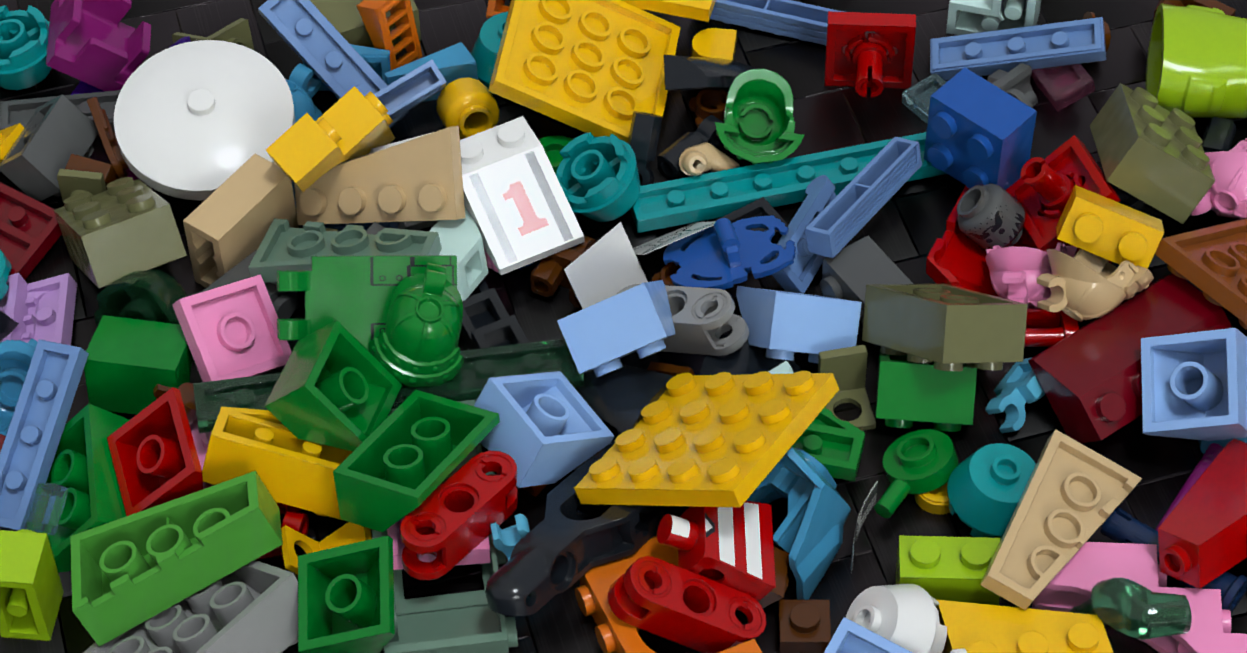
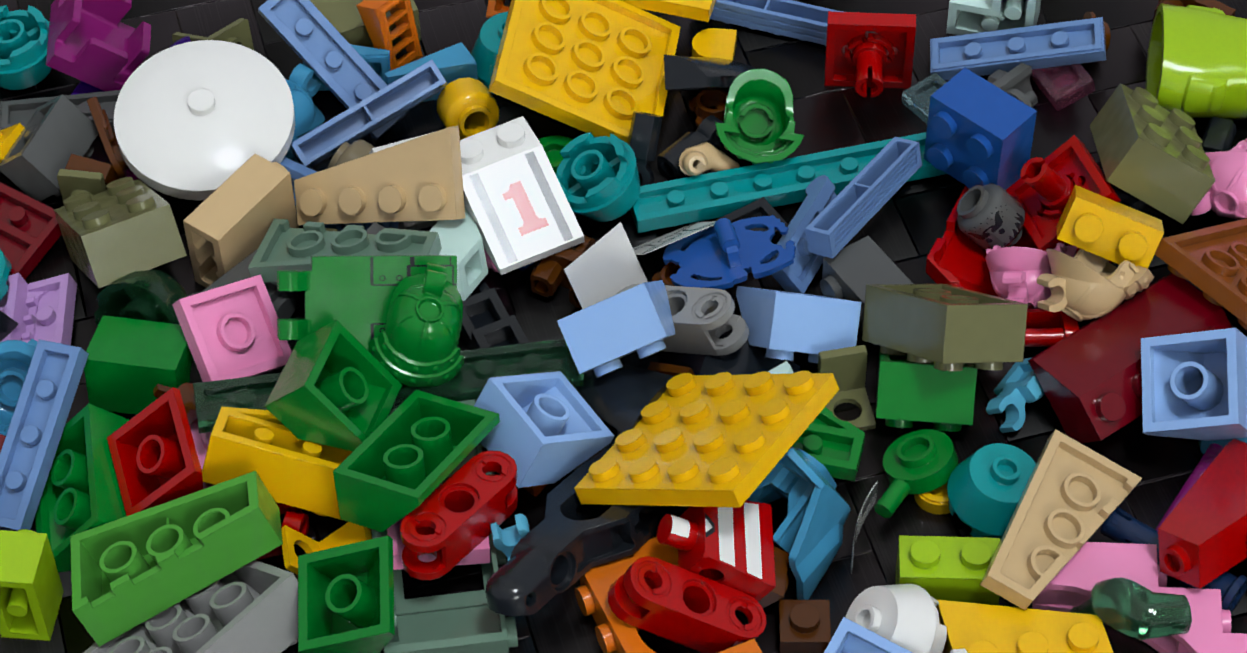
(46, 508): clear light blue tile -> none
(340, 134): yellow arch -> none

